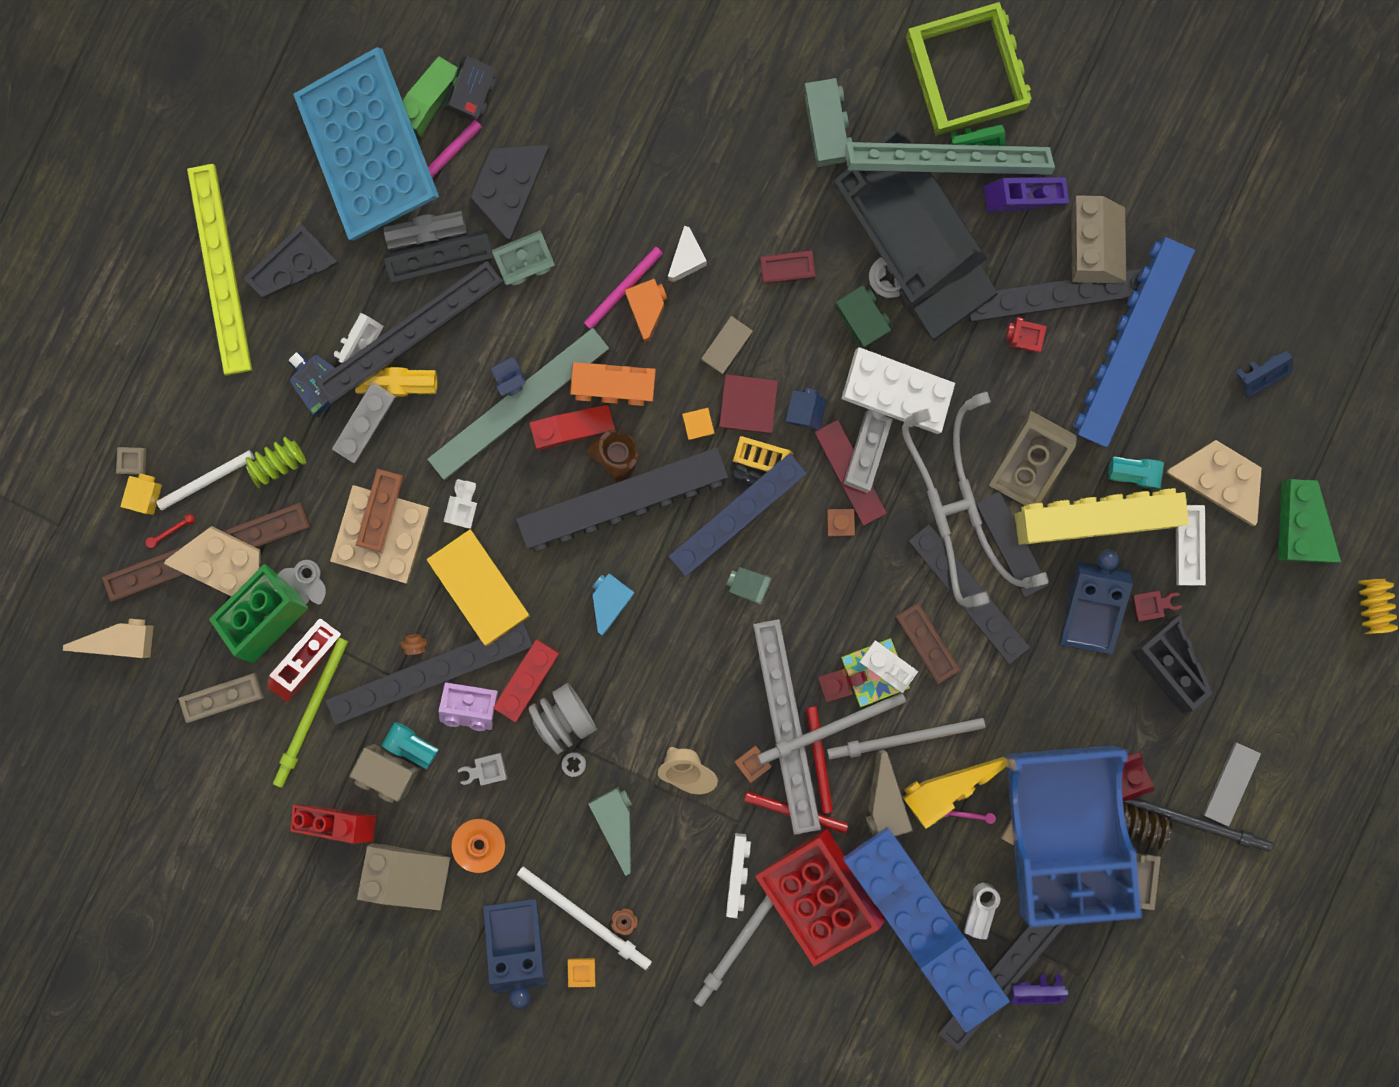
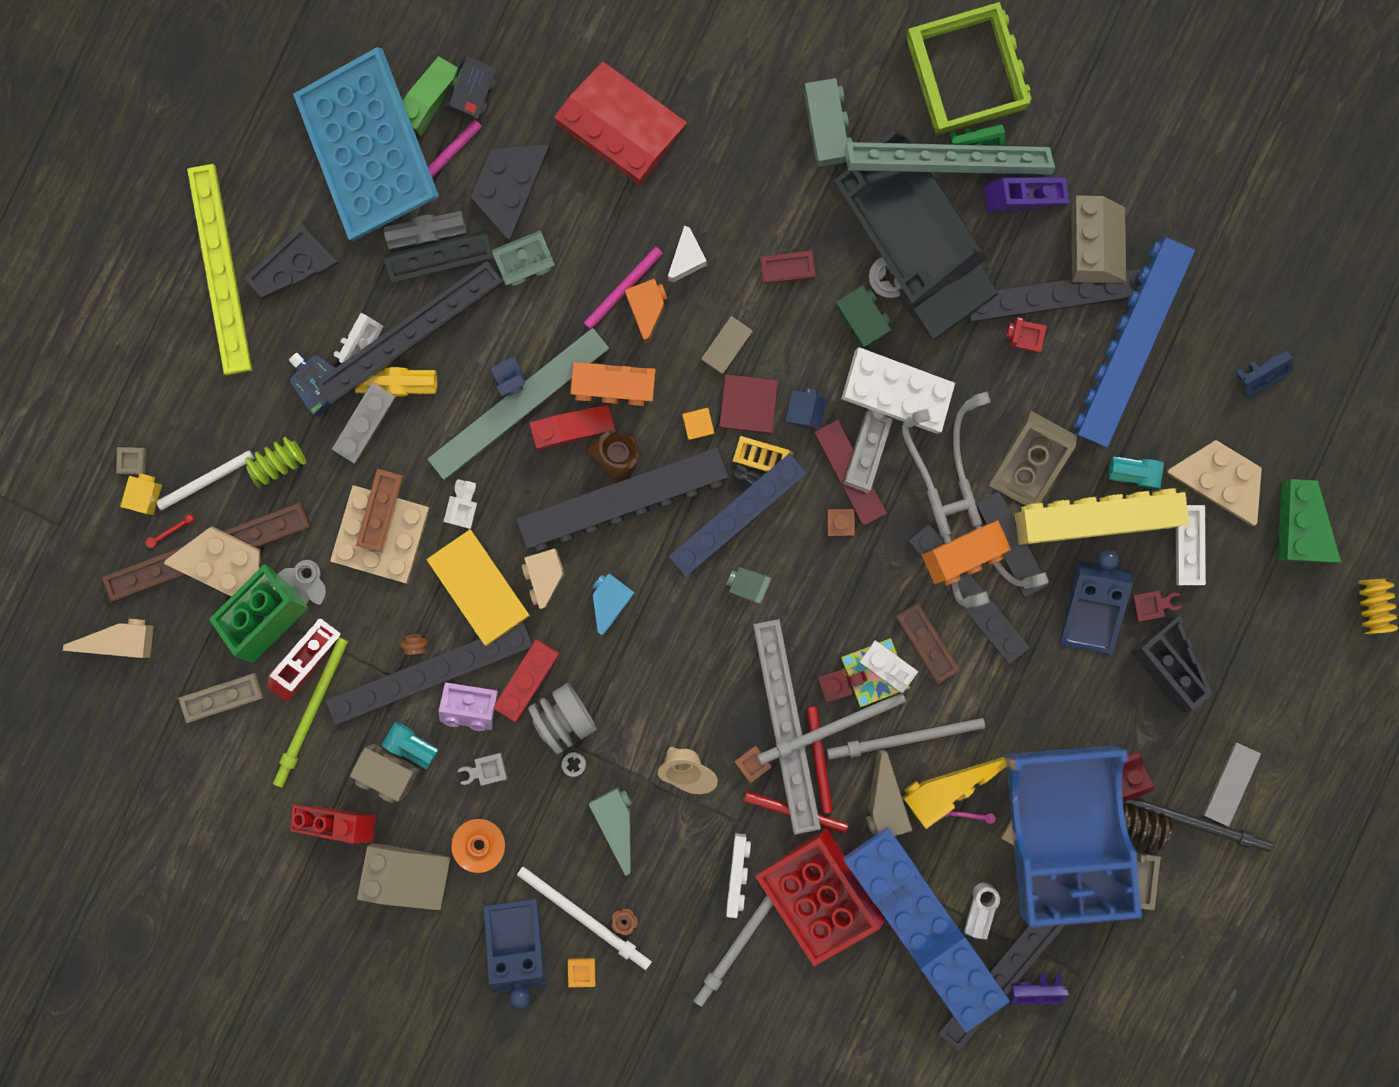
(545, 574): none -> tan slope
(620, 123): none -> red slope
(966, 553): none -> orange brick

